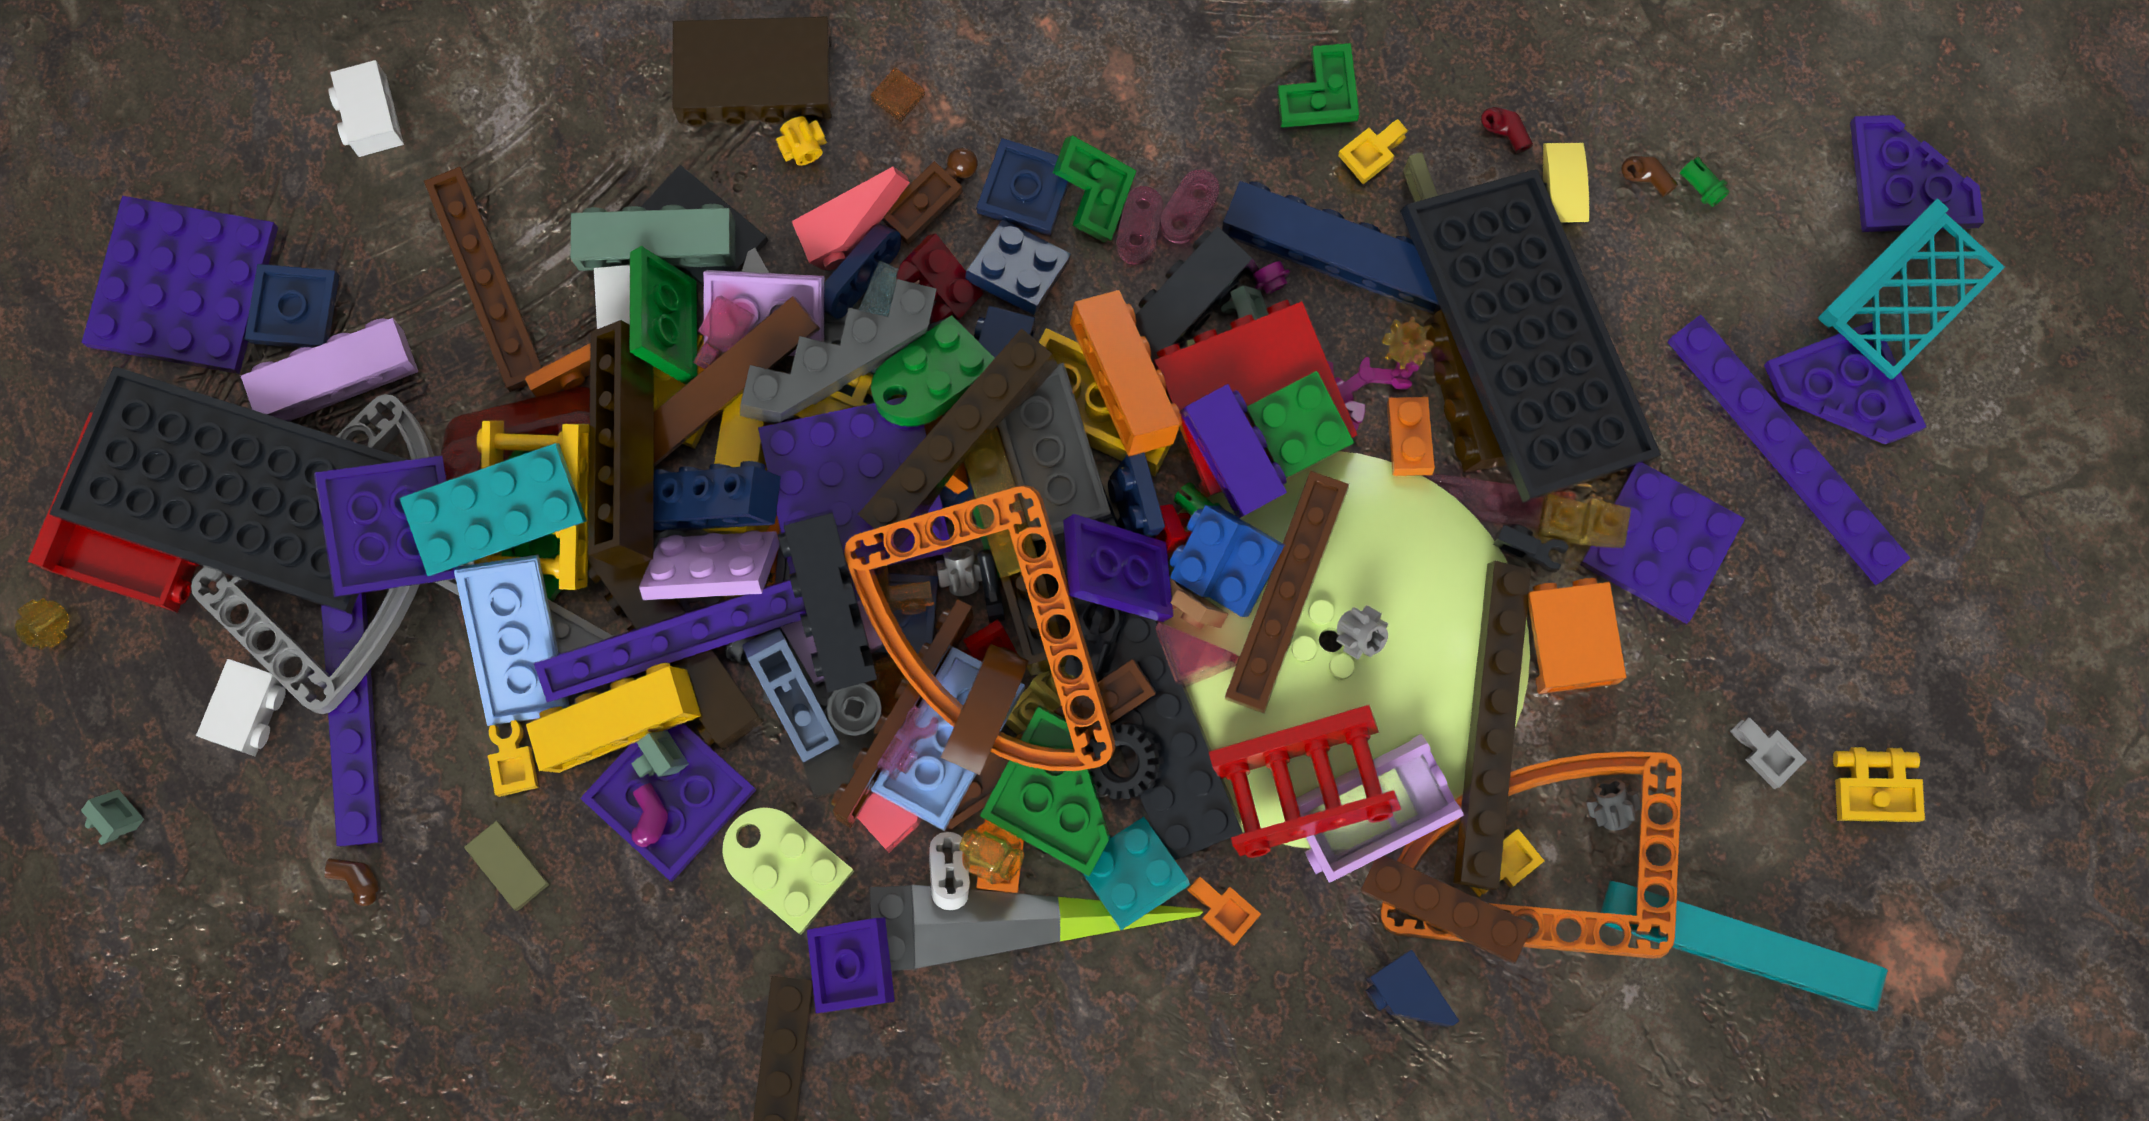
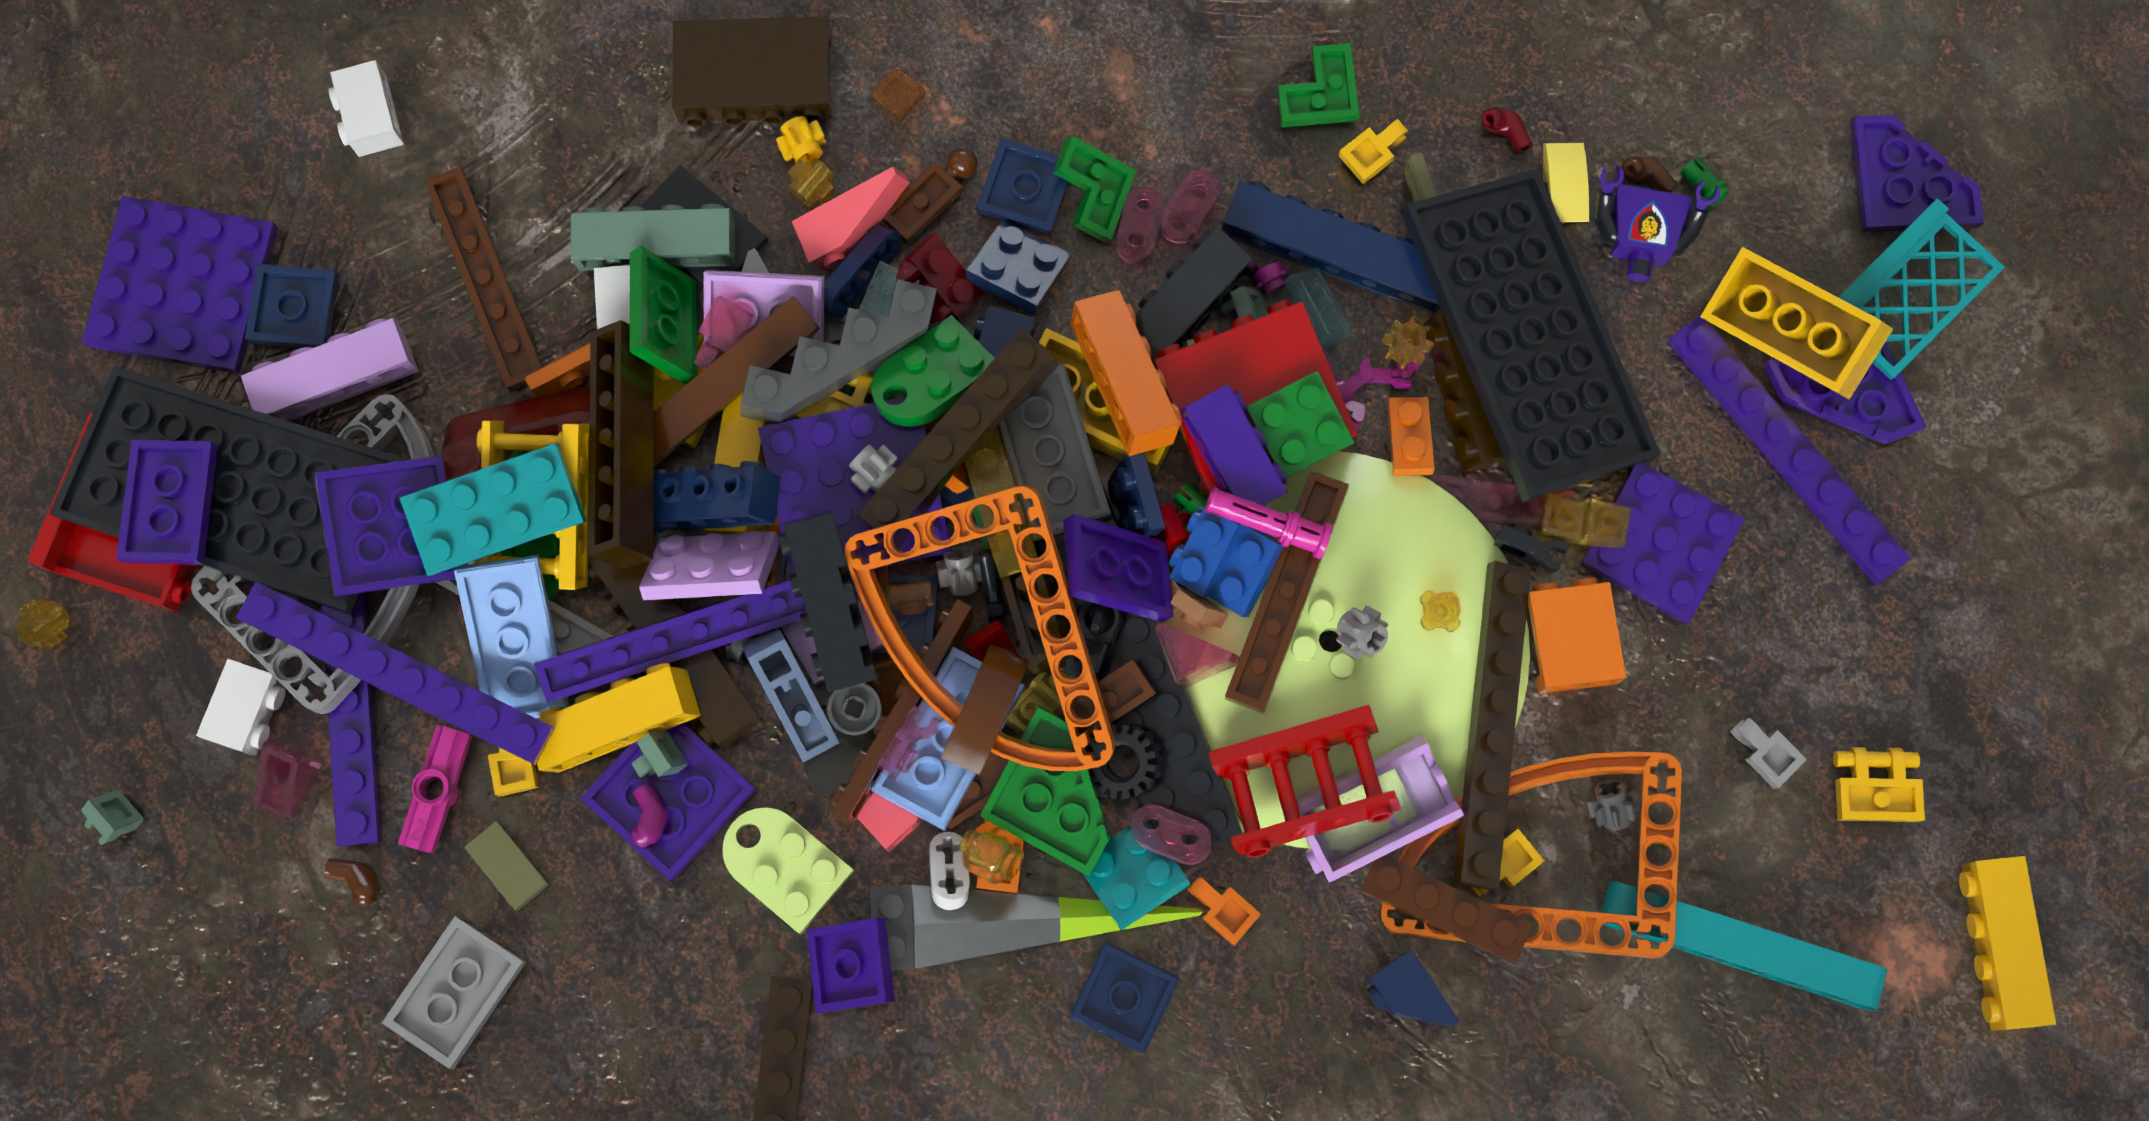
(167, 502): none -> dark purple plate
(282, 779): none -> clear pink slope
(395, 673): none -> dark purple plate
(427, 816): none -> dark pink piece
(453, 992): none -> light grey plate
(811, 182): none -> clear yellow gear
(873, 468): none -> light grey gear
(1124, 997): none -> dark blue tile
(1169, 834): none -> clear pink plate
(1287, 527): none -> dark pink pin
(1320, 306): none -> clear light blue tile
(1448, 603): none -> clear yellow plate
(1647, 223): none -> torso
(1796, 322): none -> yellow brick
(2007, 944): none -> yellow brick

